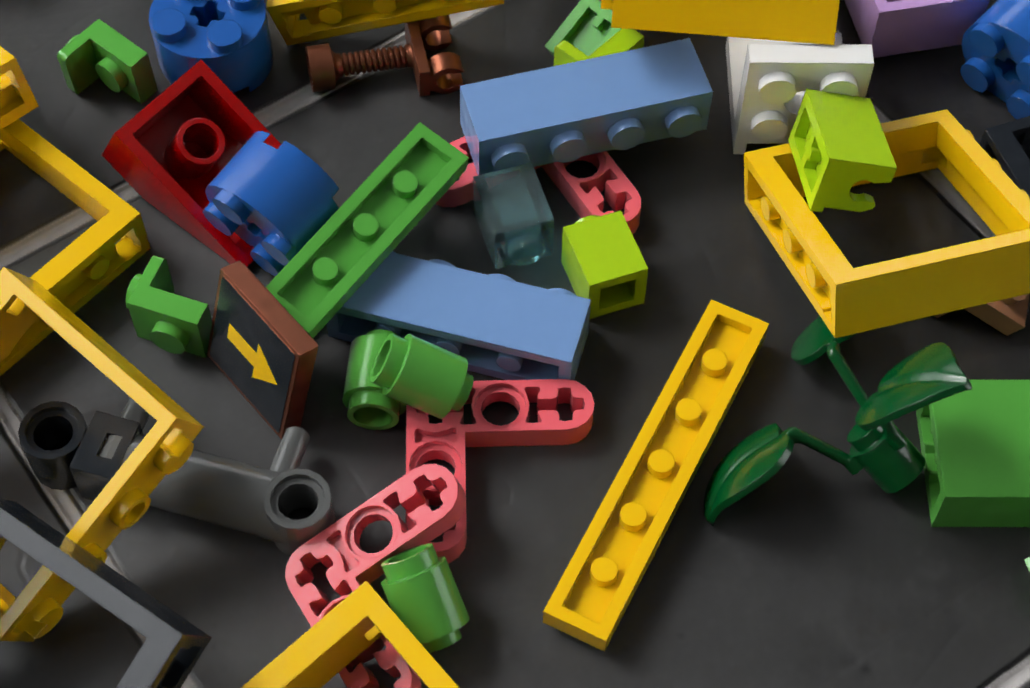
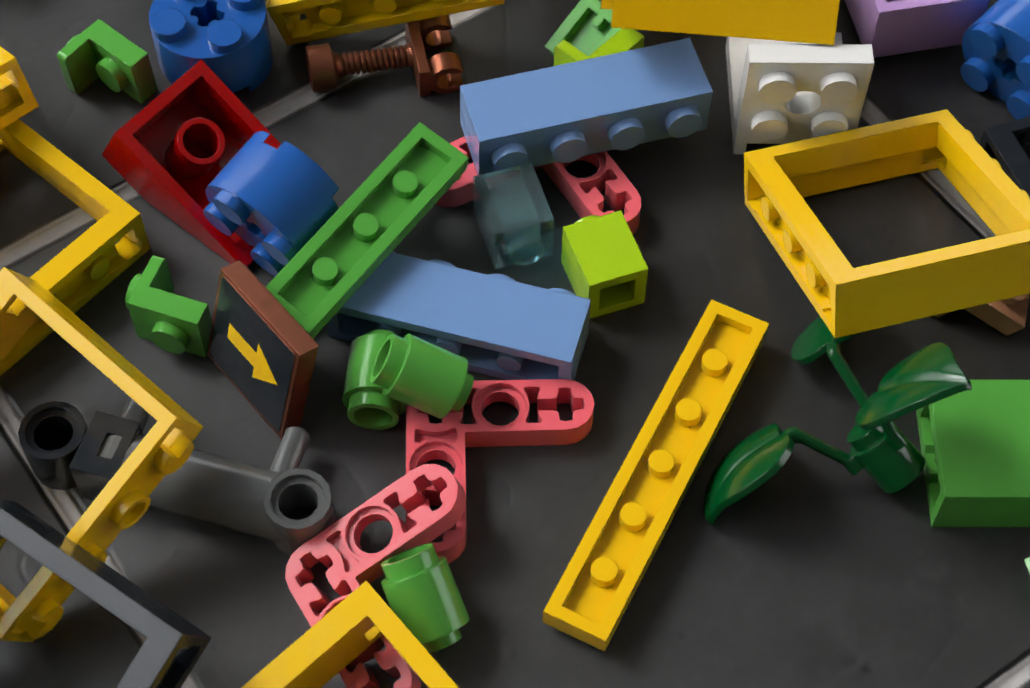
(835, 146): lime hinge -> none

